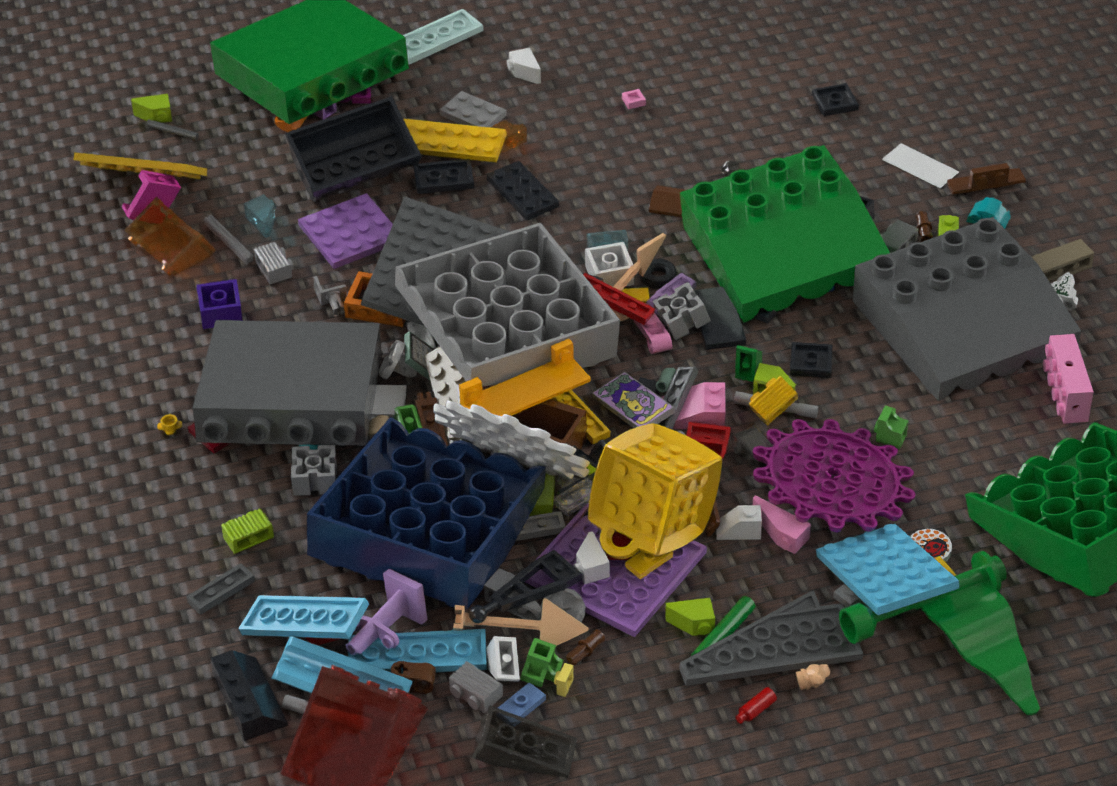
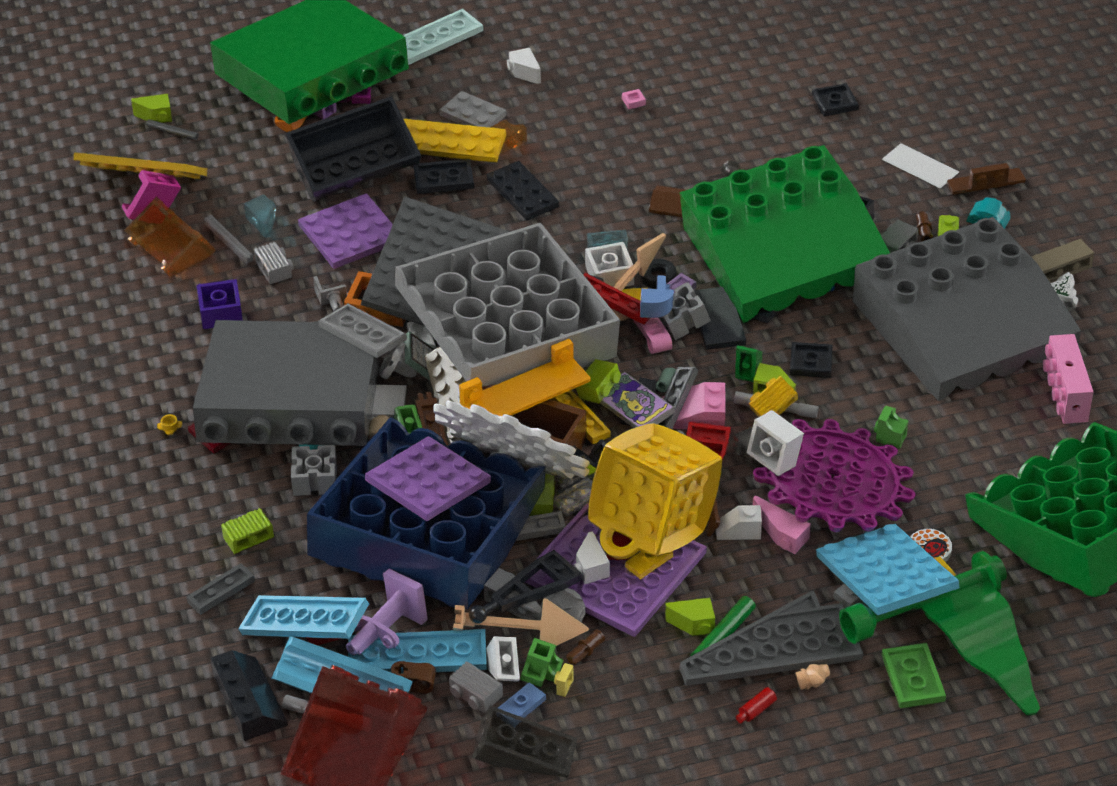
(362, 330): none -> light grey tile
(427, 478): none -> medium lavender plate
(603, 377): none -> lime brick
(657, 301): none -> medium blue brick
(775, 442): none -> white brick
(913, 675): none -> bright green plate

